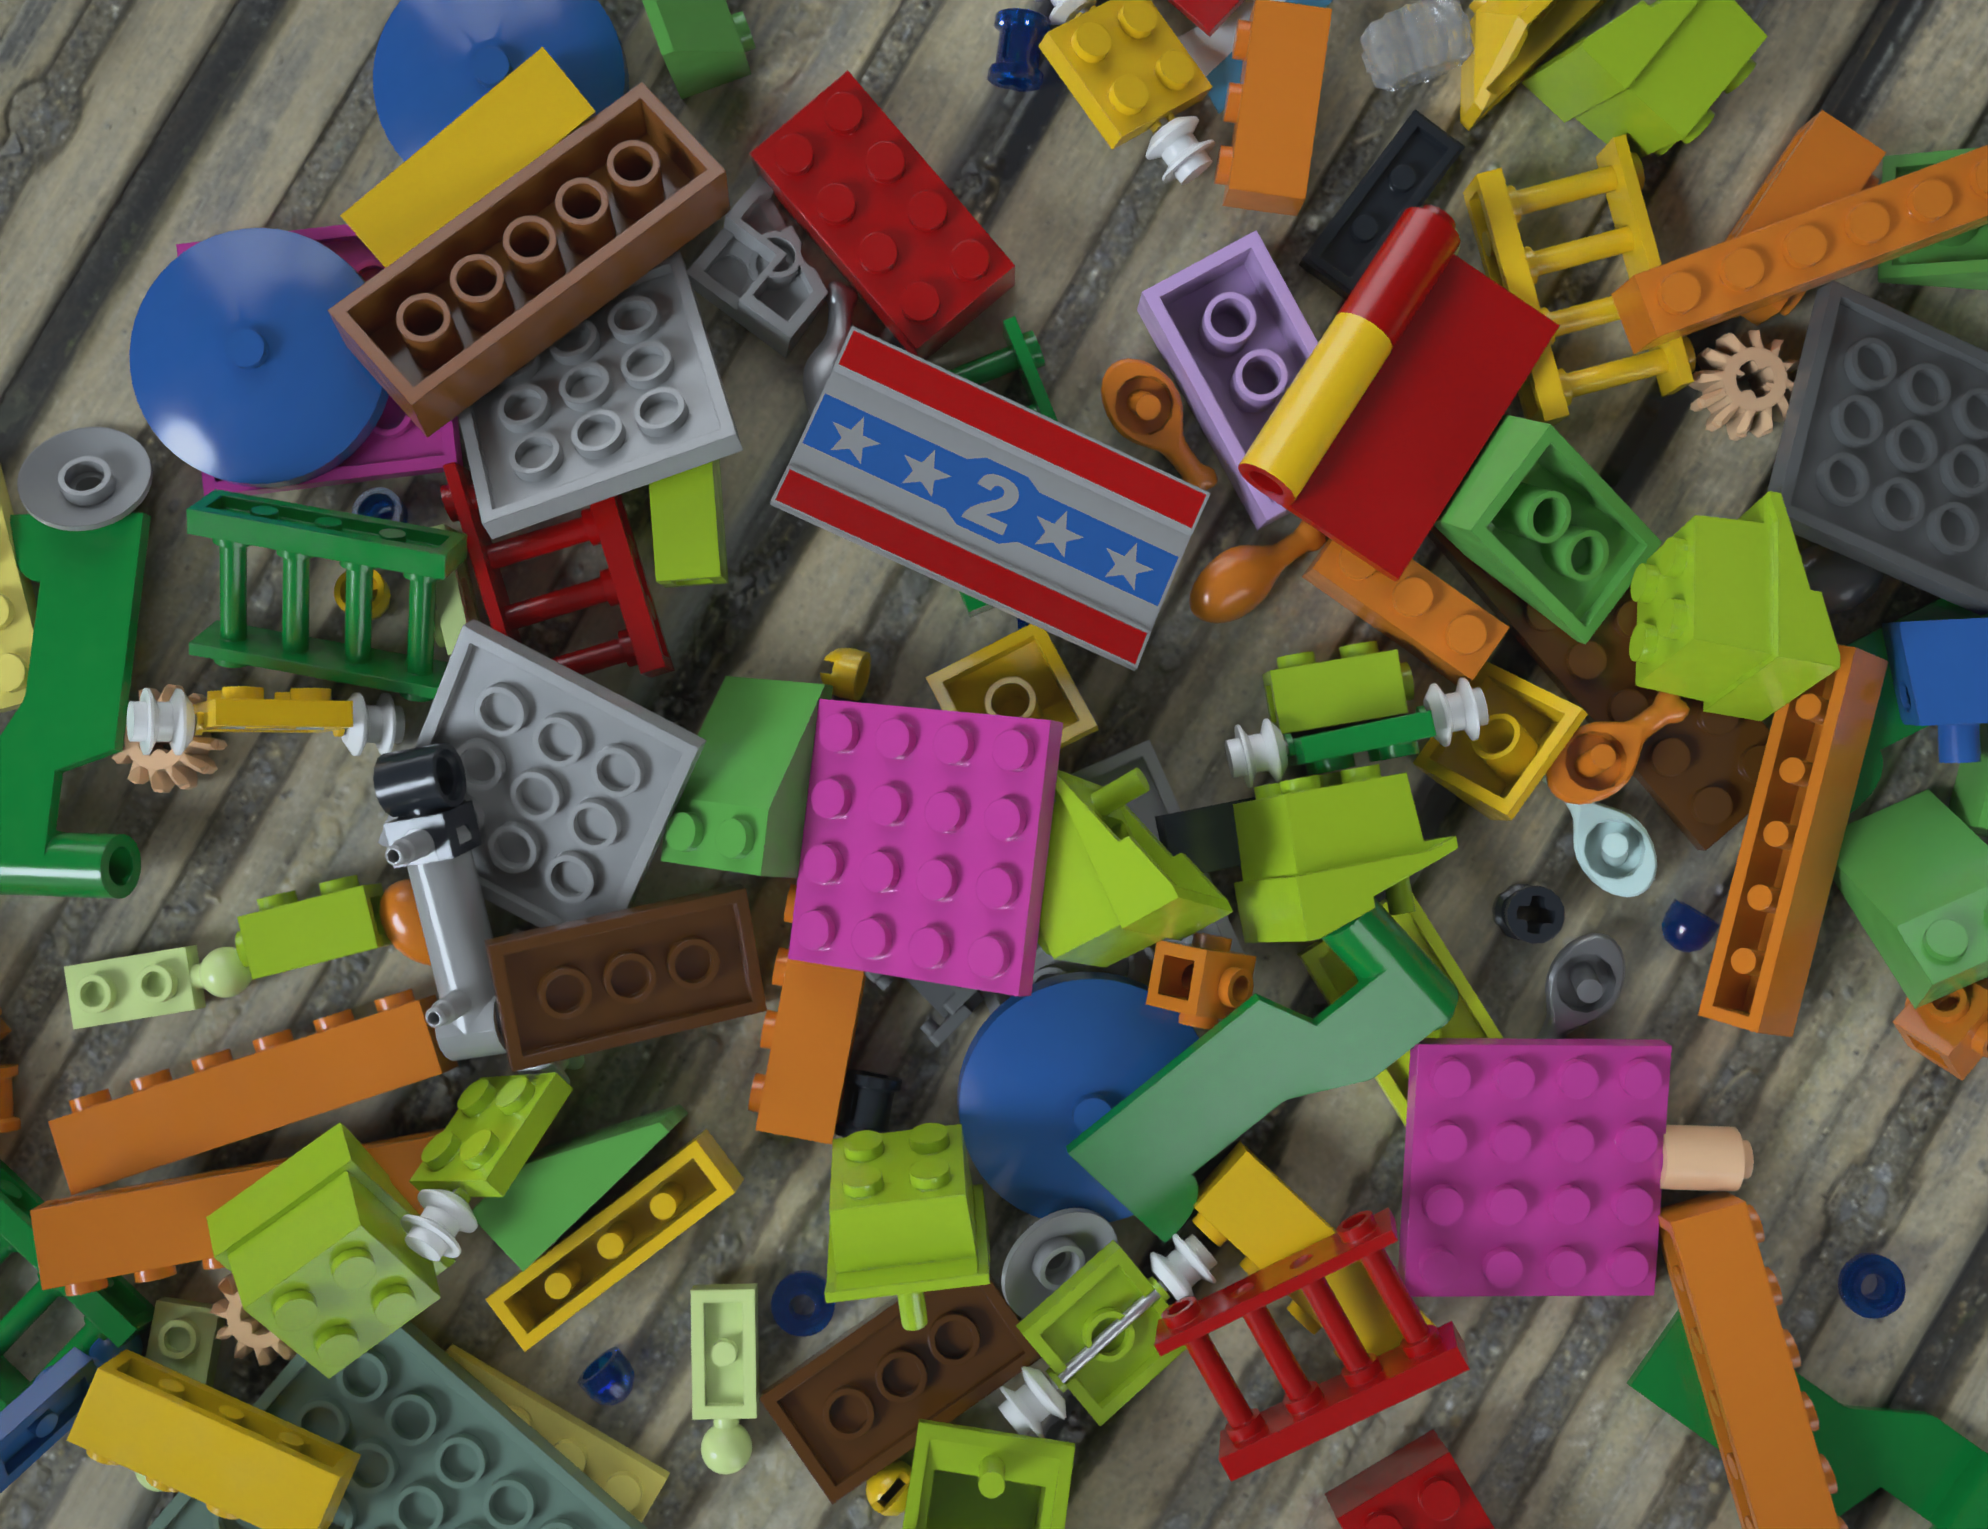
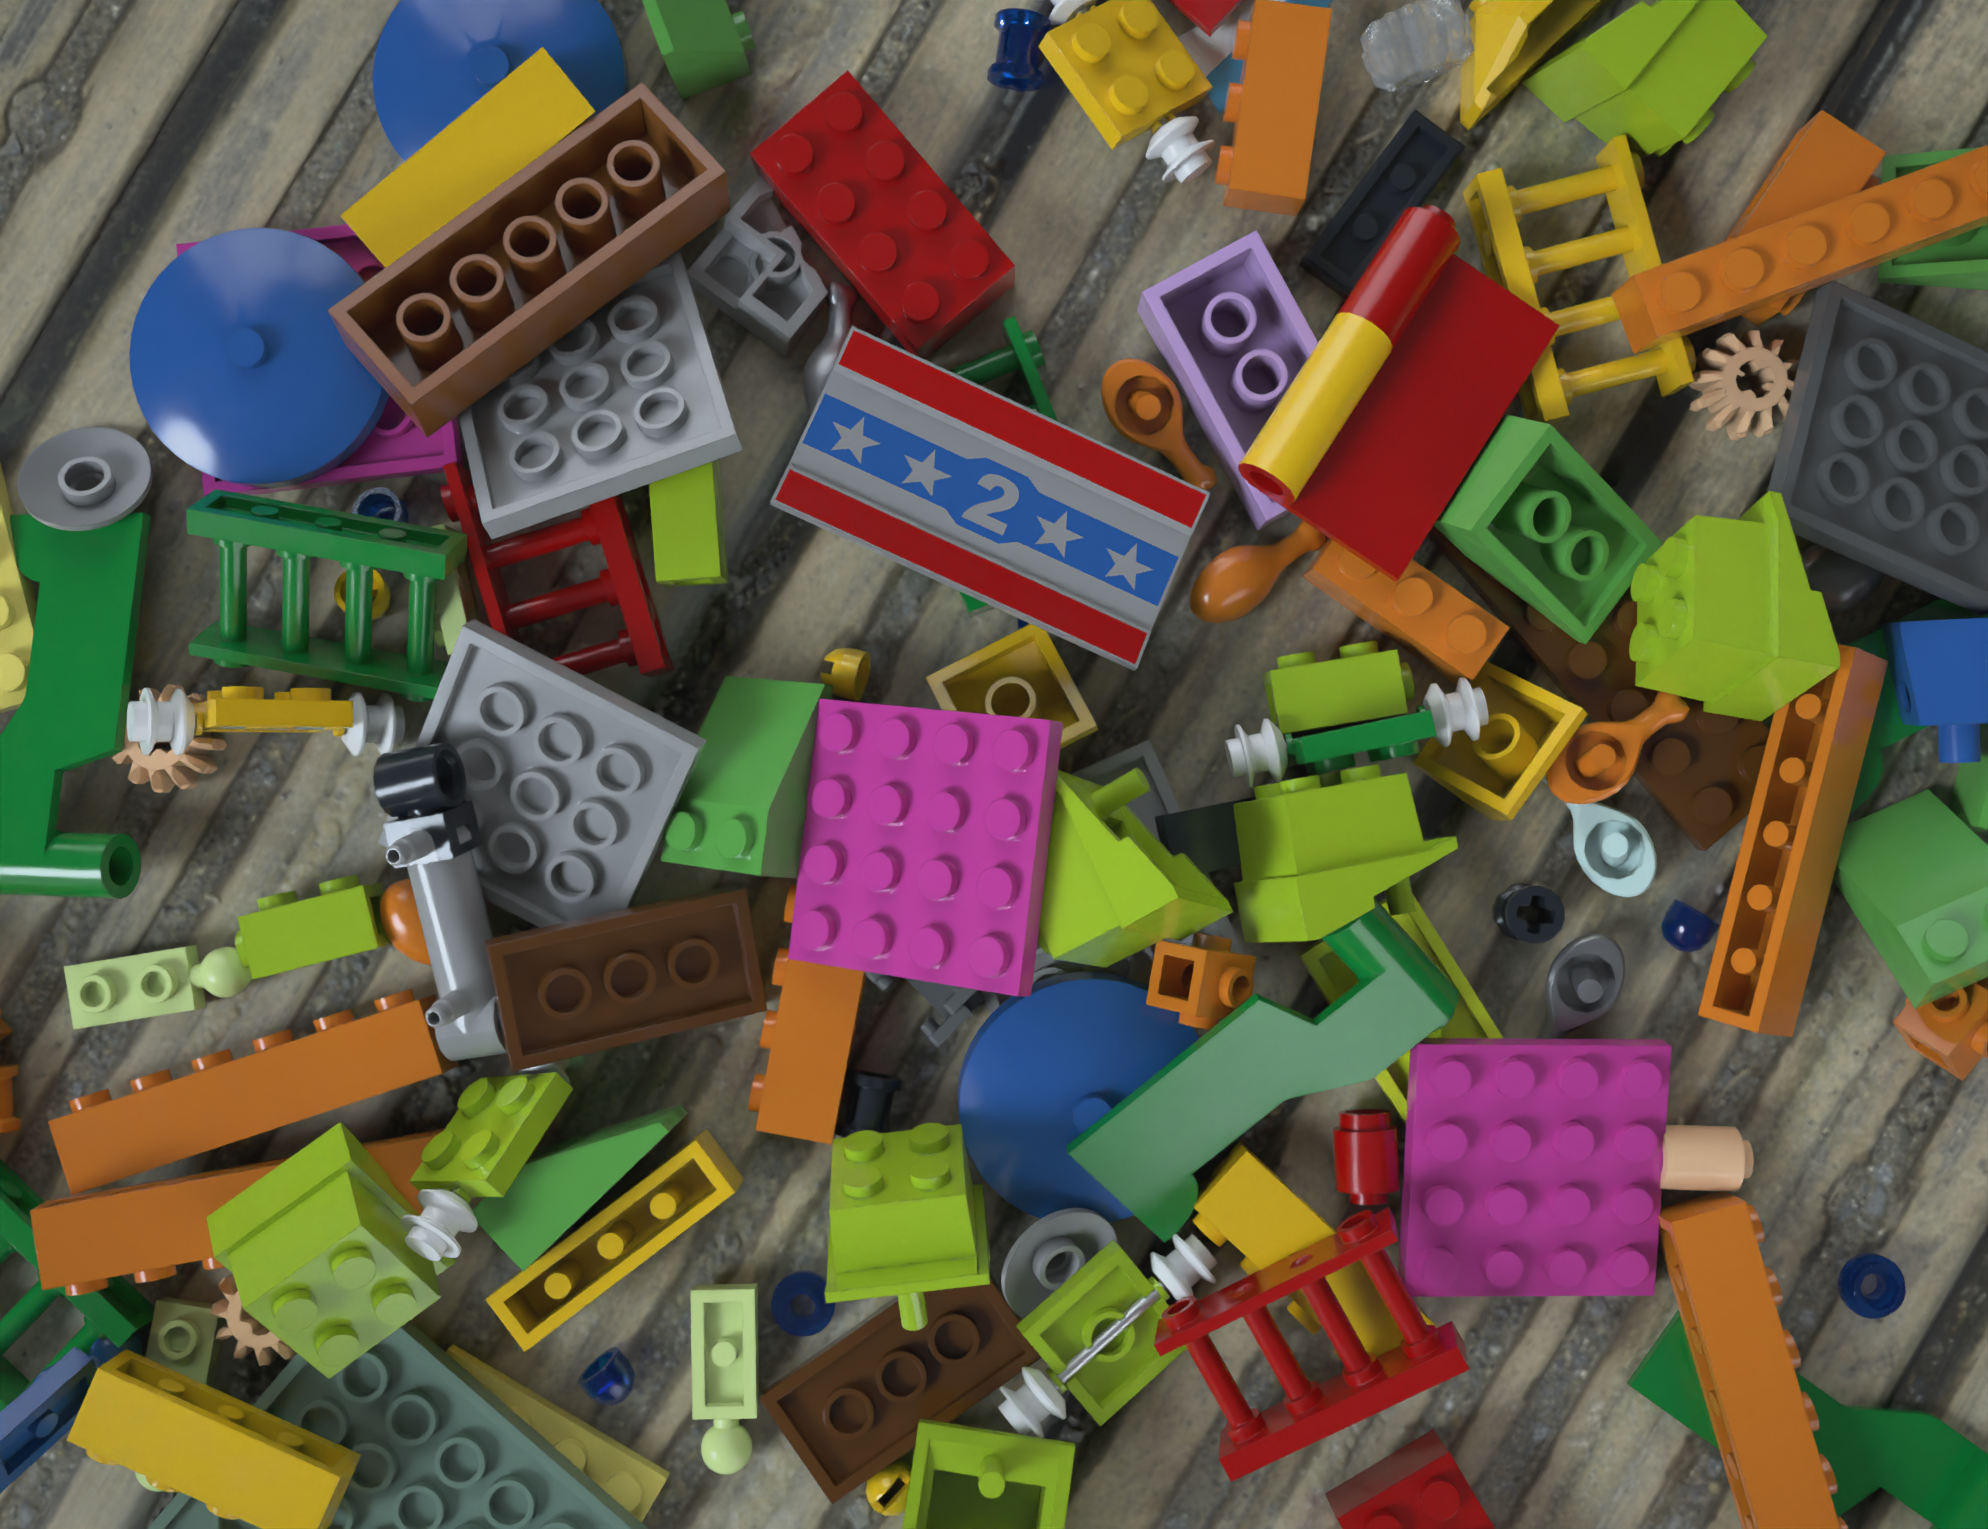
(1366, 1156): none -> red brick

